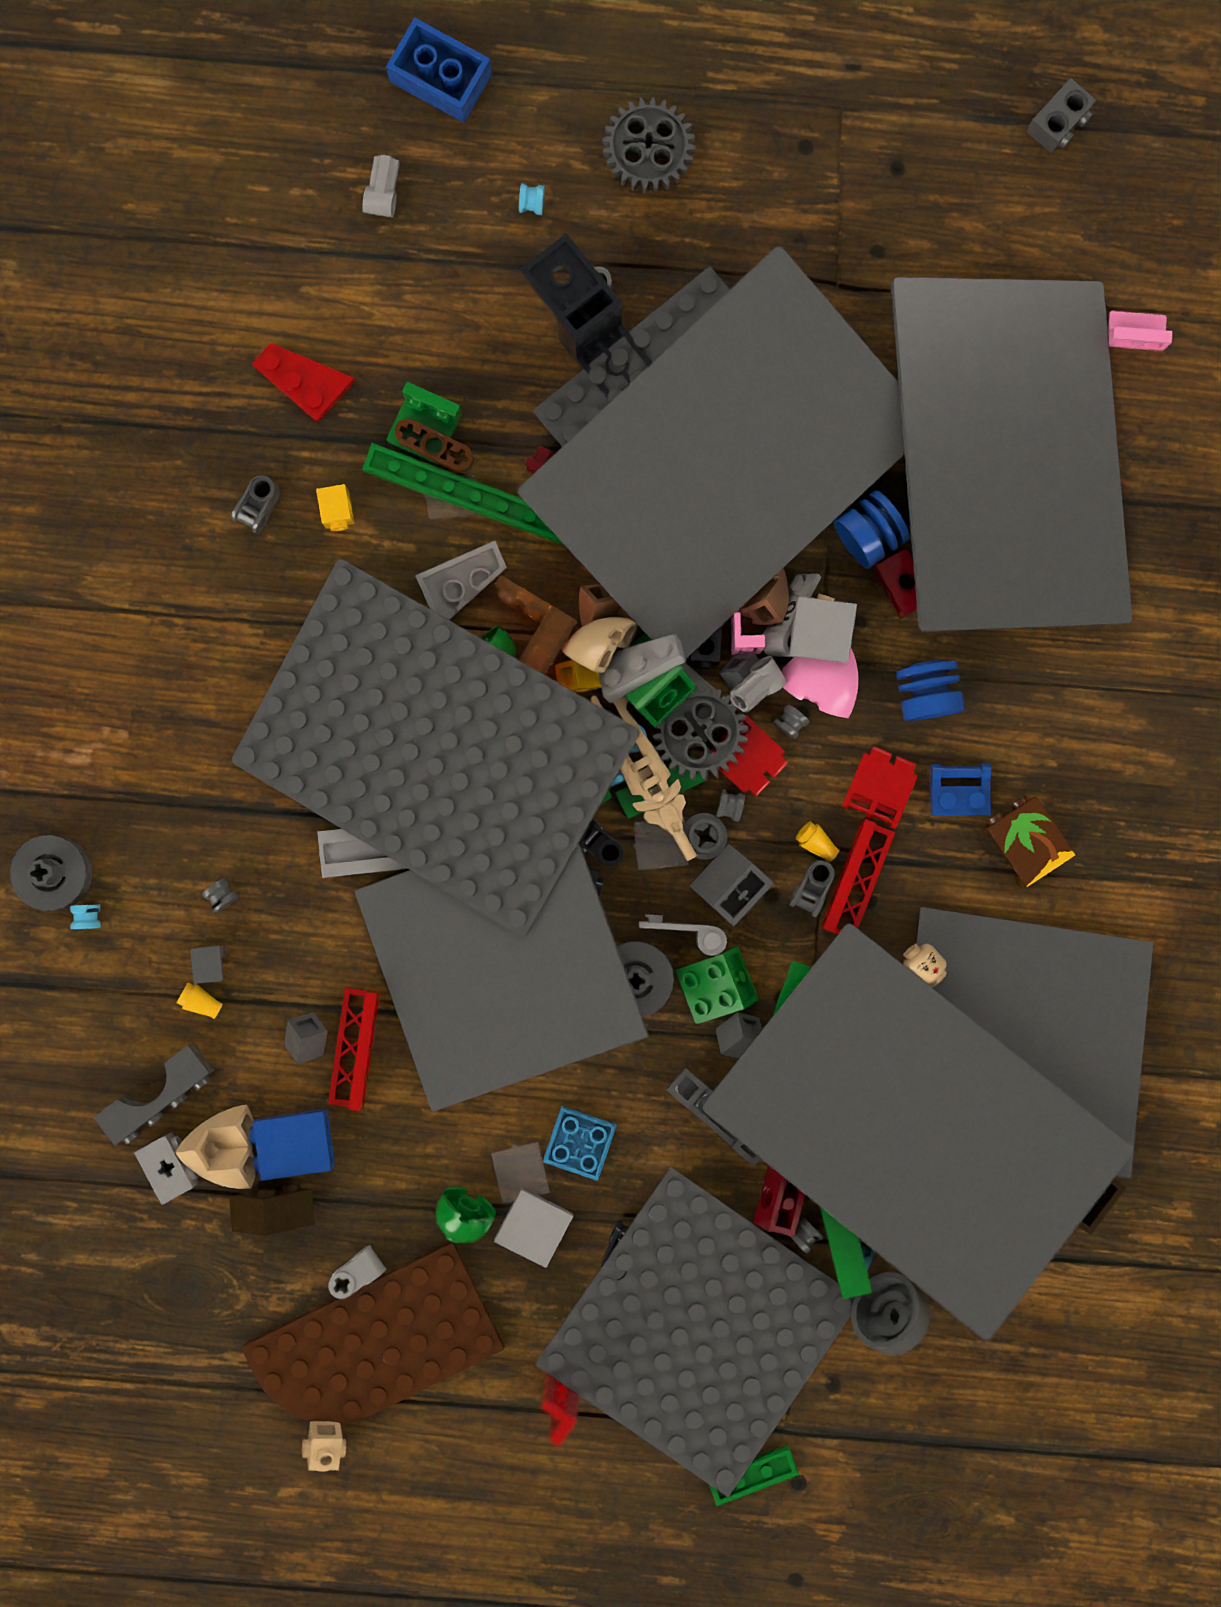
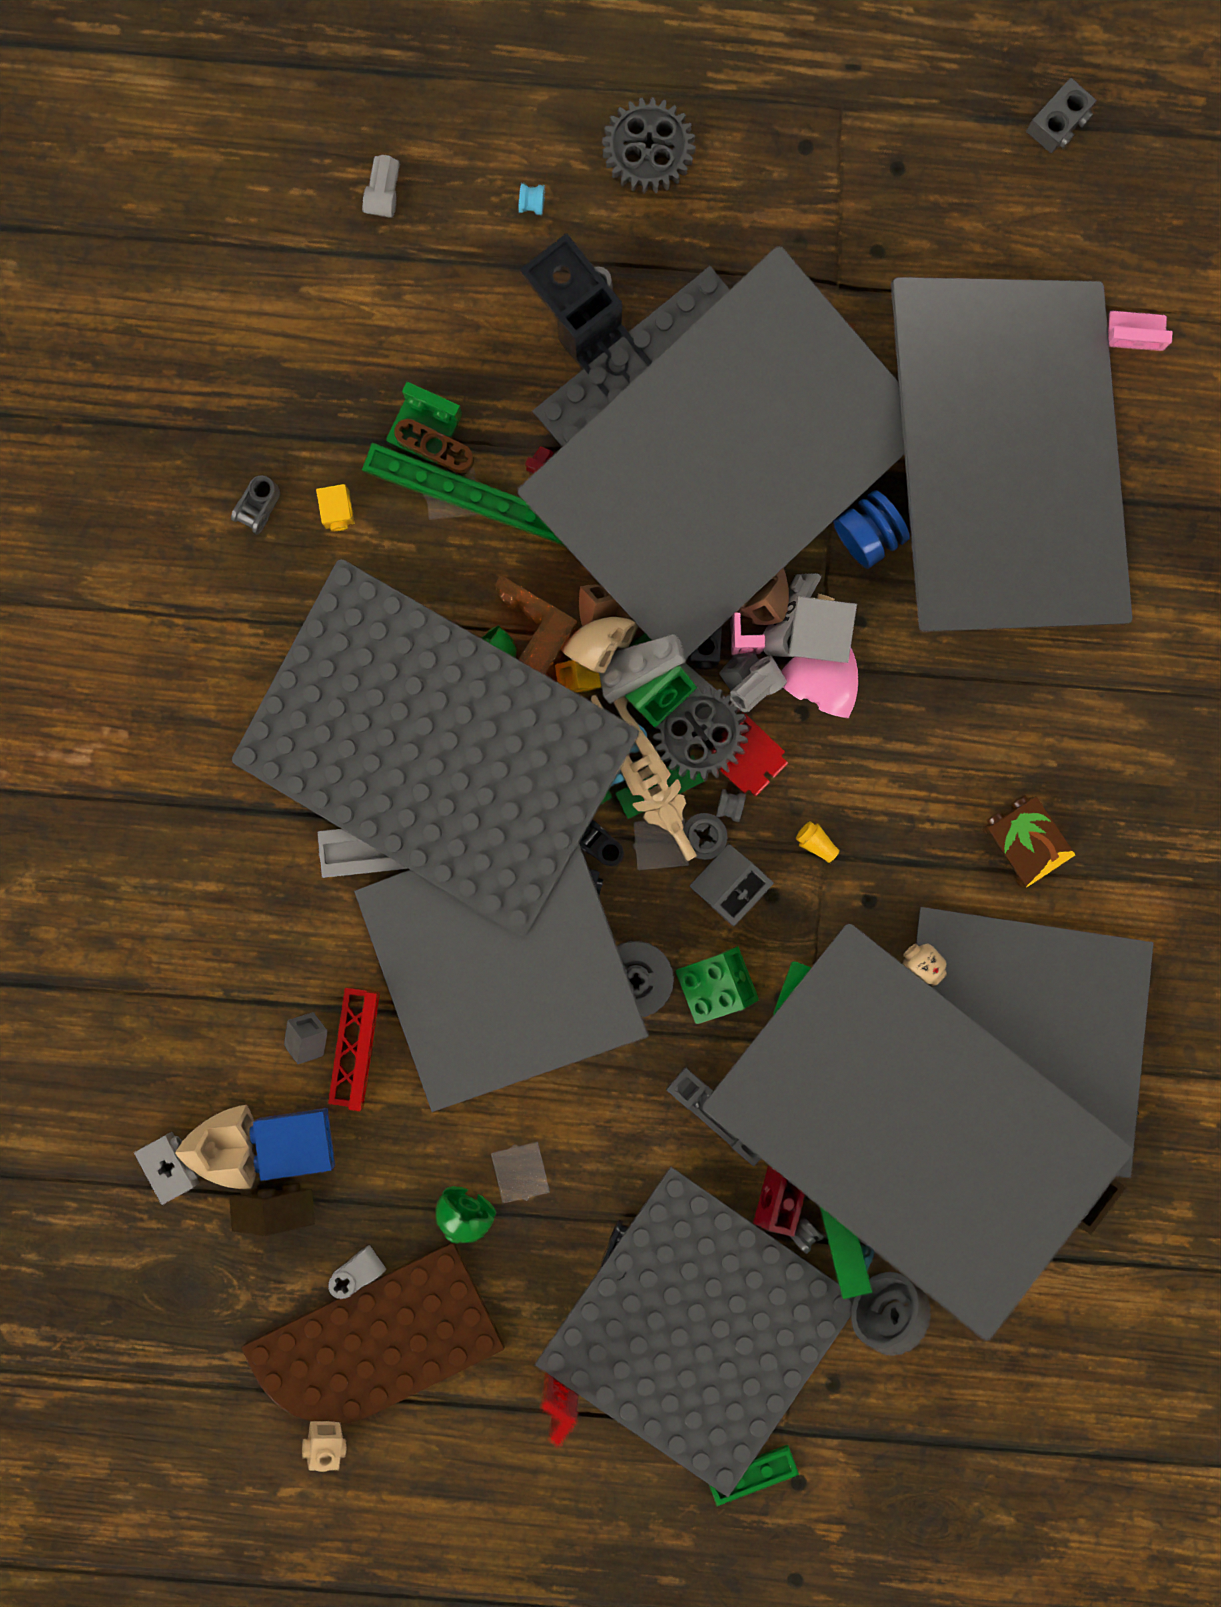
(32, 884): dark grey piece -> none
(85, 916): medium azure wheel -> none
(183, 1072): dark grey arch -> none
(199, 1001): yellow cone -> none
(207, 963): dark grey panel -> none
(220, 895): dark grey wheel -> none
(302, 380): red wing -> none
(439, 70): blue brick -> none
(460, 579): light grey wing -> none
(533, 1227): light grey tile -> none
(579, 1142): dark azure tile -> none
(709, 938): light grey door -> none
(737, 1034): dark grey panel -> none
(791, 722): dark grey wheel -> none
(812, 889): dark grey piece -> none
(850, 872): red fence -> none
(881, 786): red plate -> none
(888, 576): dark red brick -> none
(930, 690): blue wheel -> none
(960, 799): blue plate -> none

